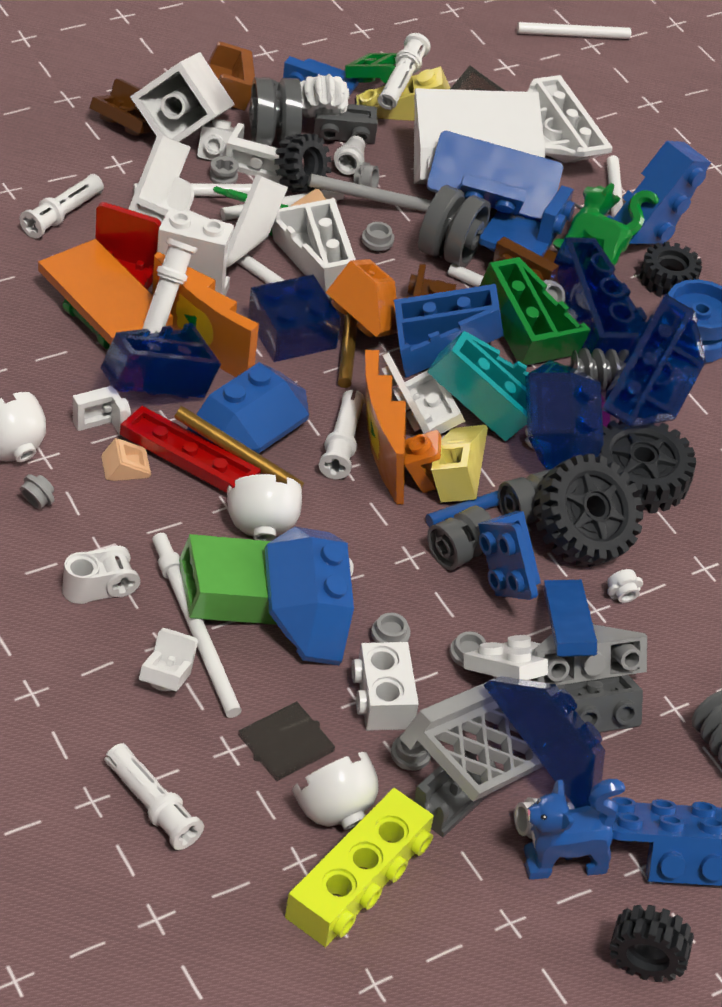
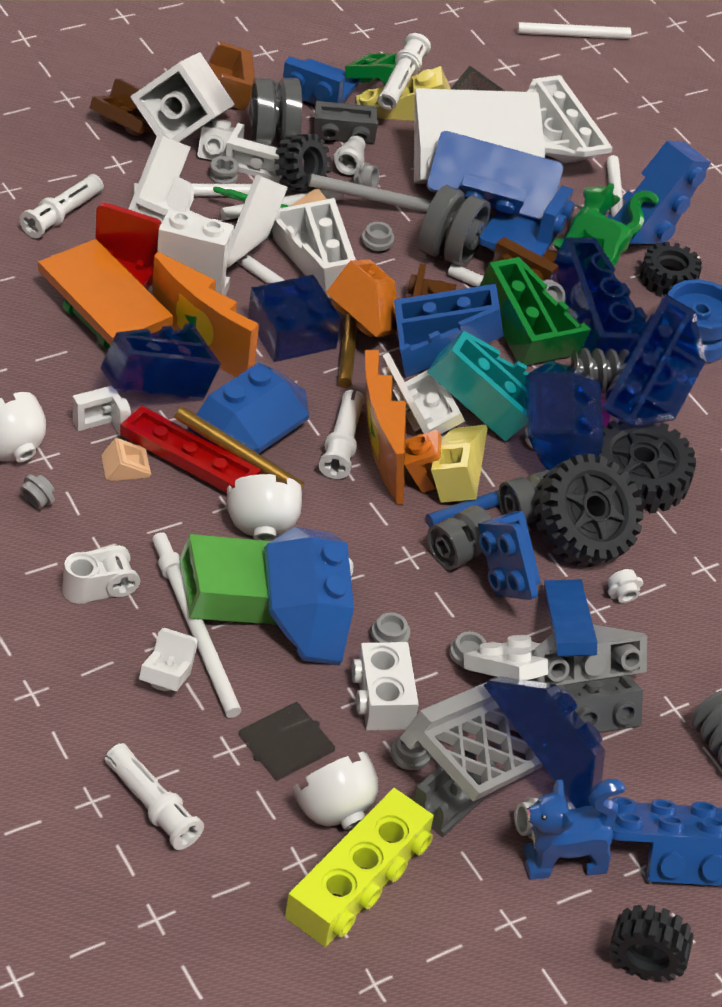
(171, 276): white pin -> none
(324, 95): white gear -> none

